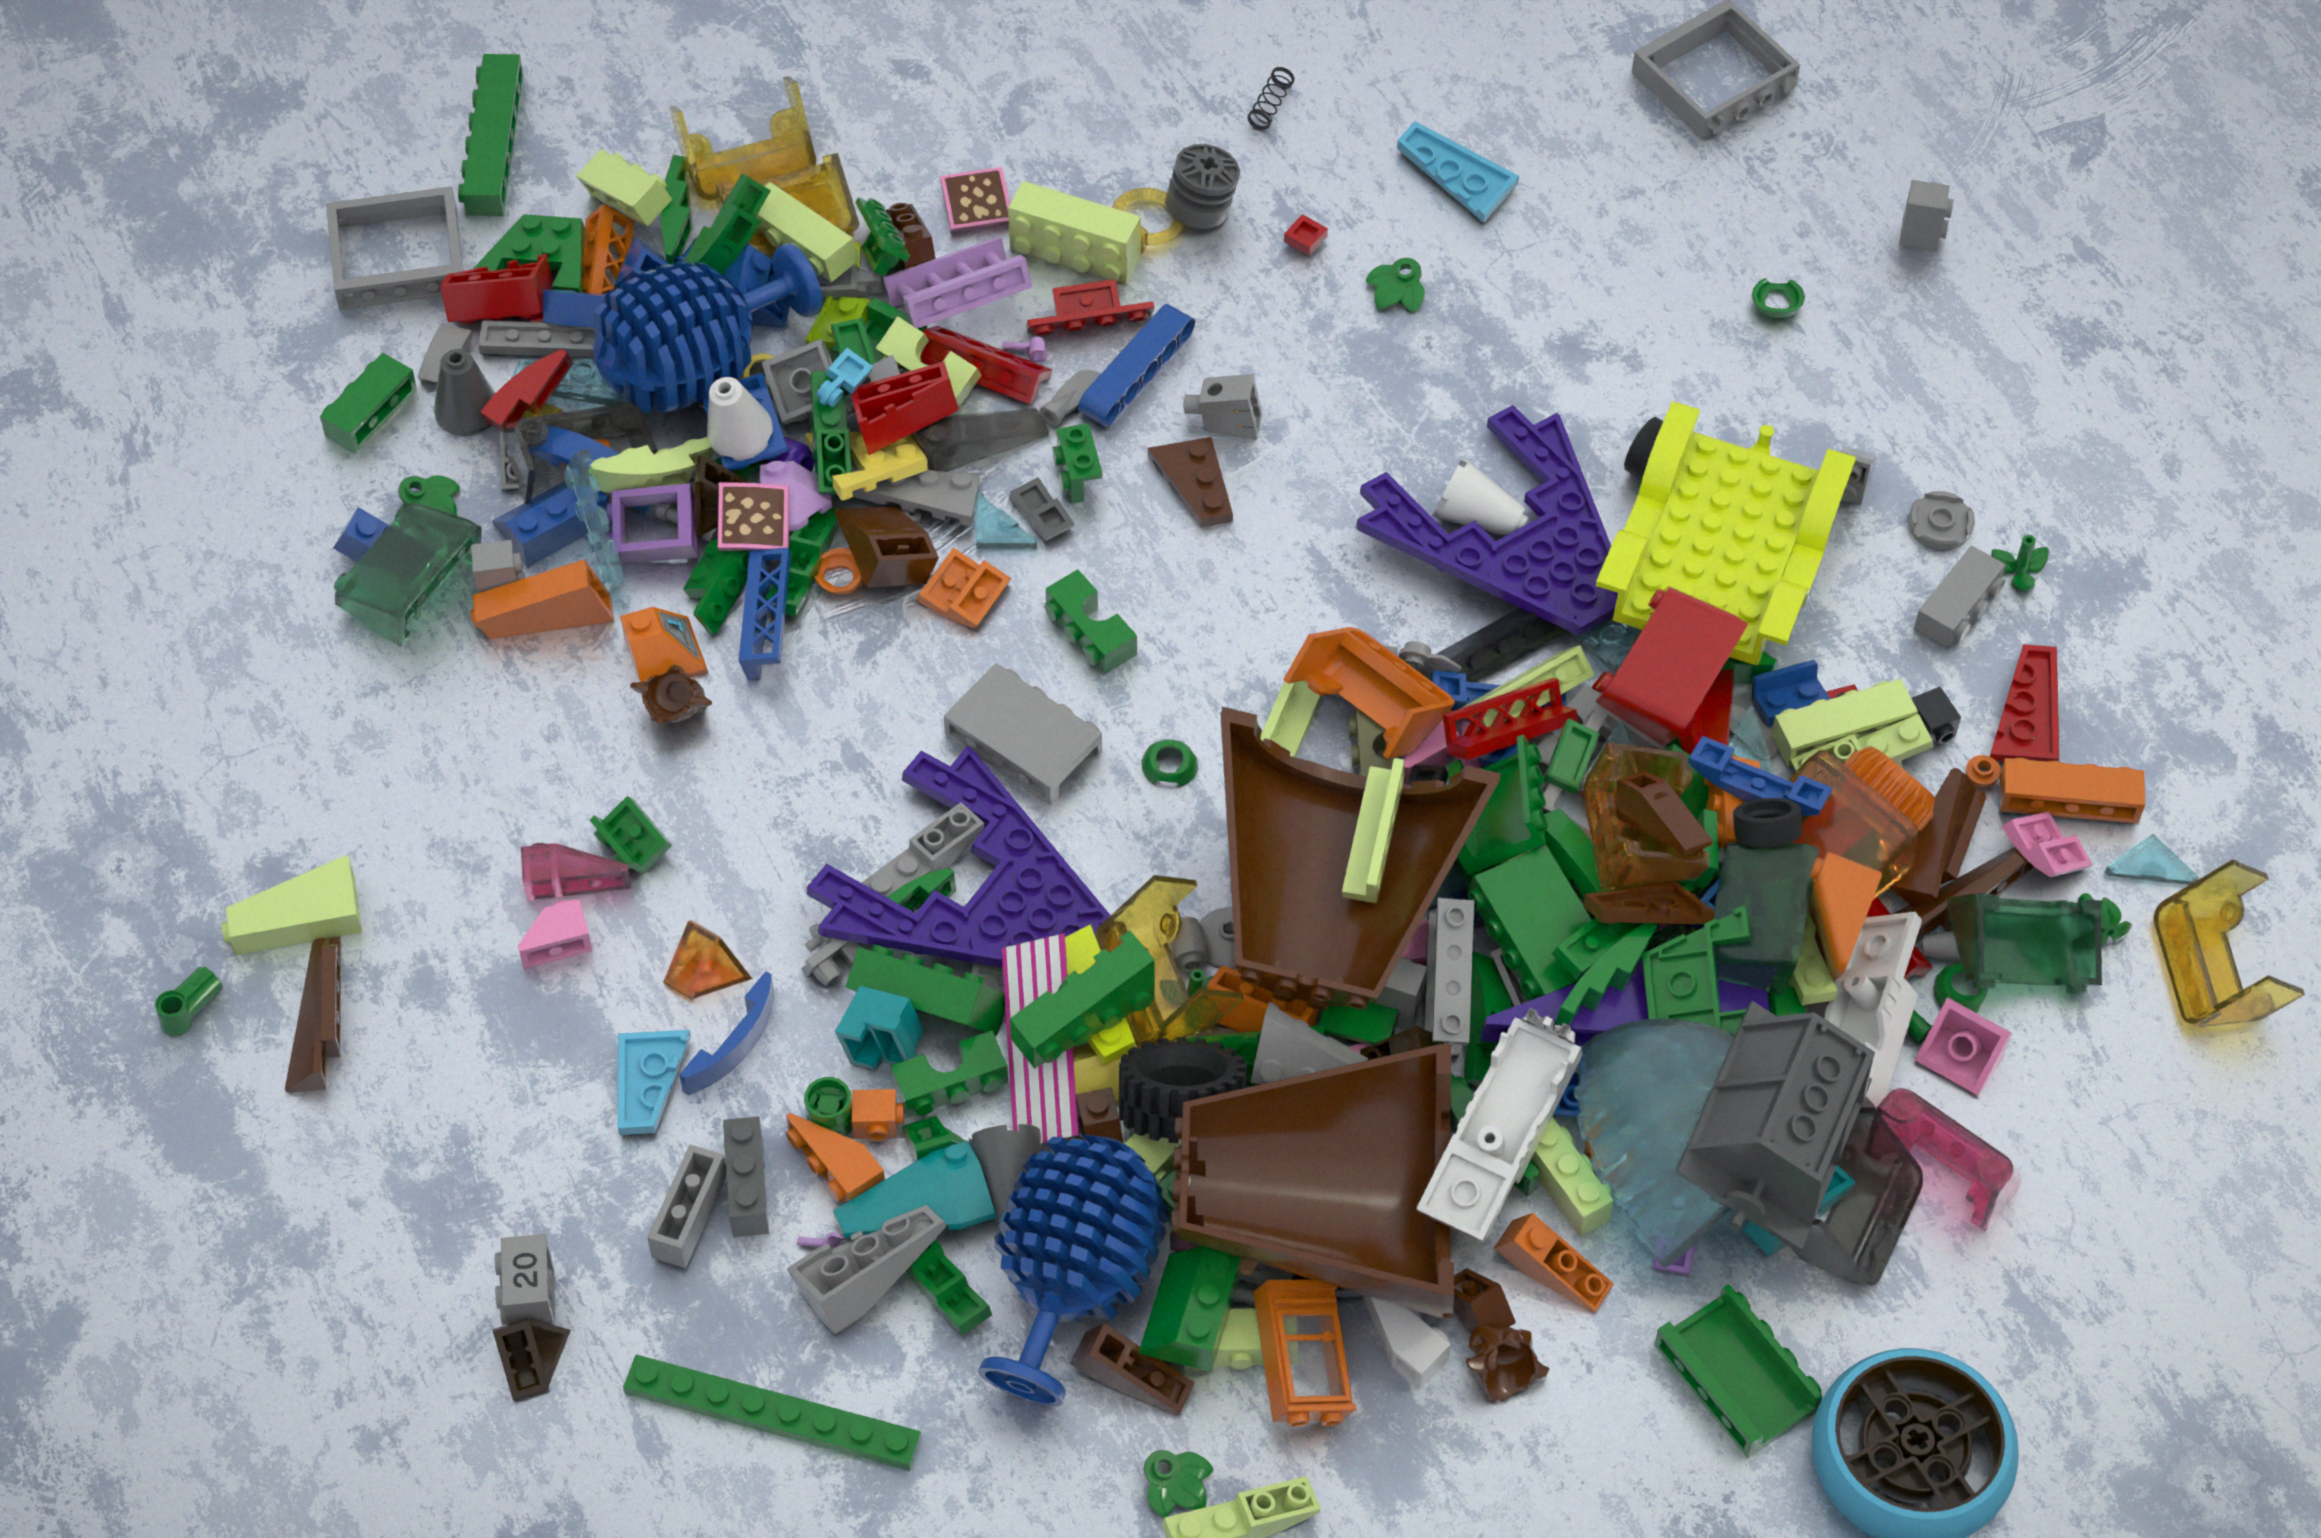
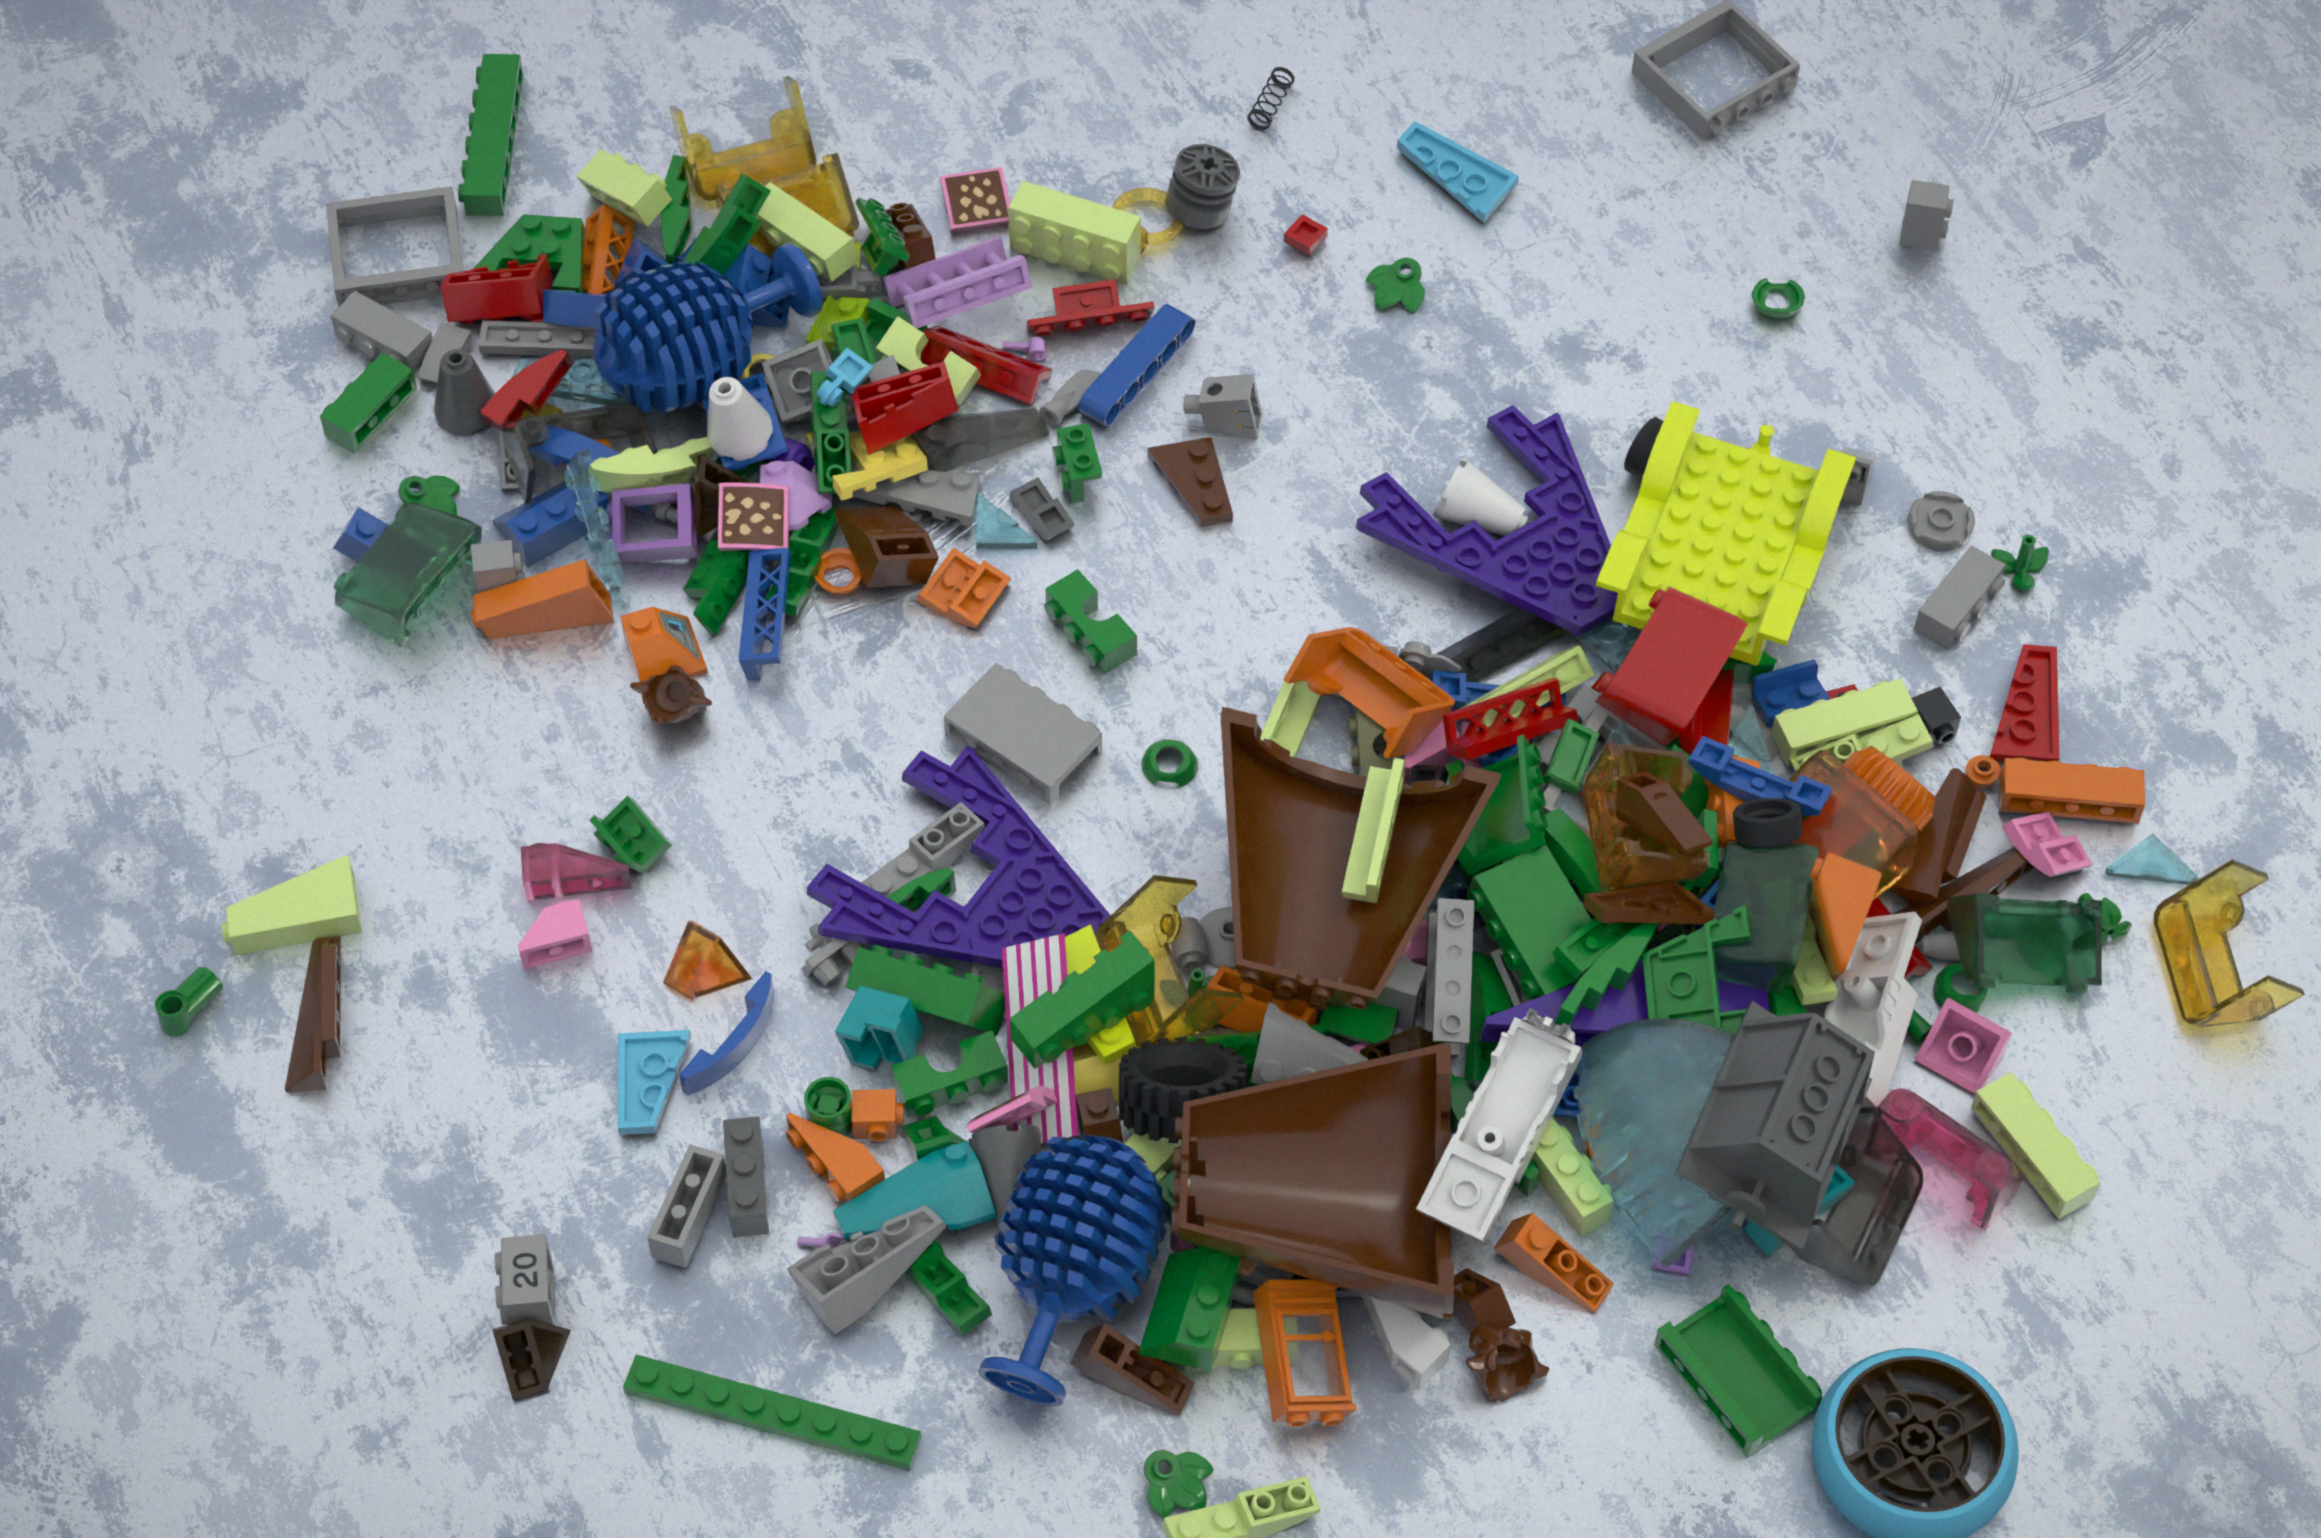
(380, 330): none -> light grey brick
(1014, 1109): none -> bright pink slope
(2035, 1144): none -> yellowish green brick

